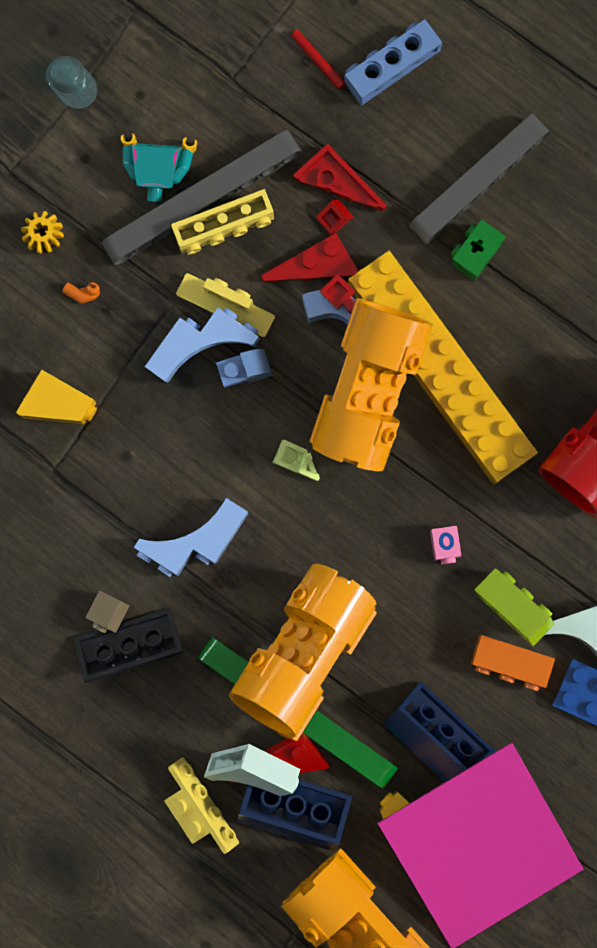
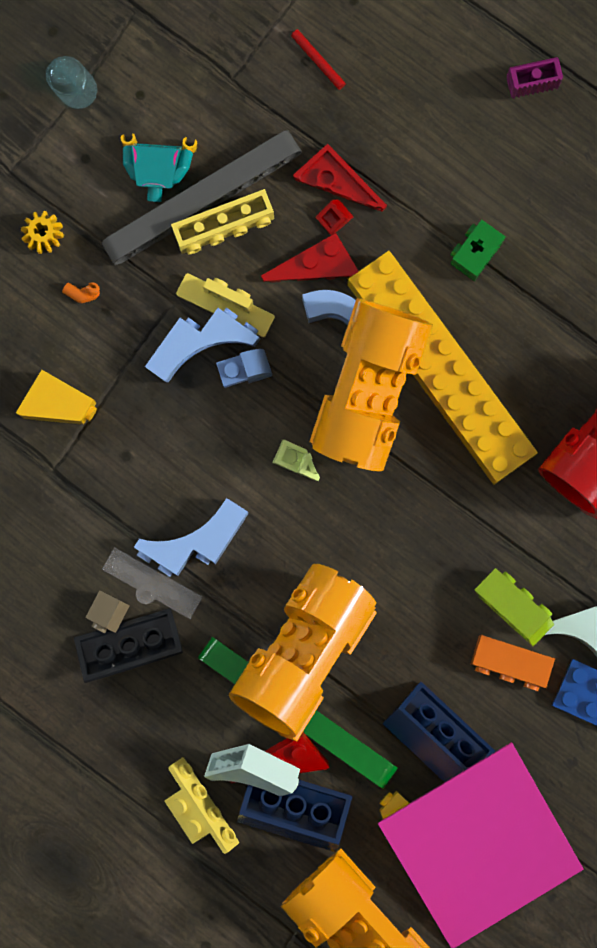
(151, 584): none -> clear hinge
(339, 294): red plate -> none
(367, 88): medium blue brick -> none
(445, 544): bright pink brick -> none
(479, 178): dark grey beam -> none
(534, 77): none -> magenta brick

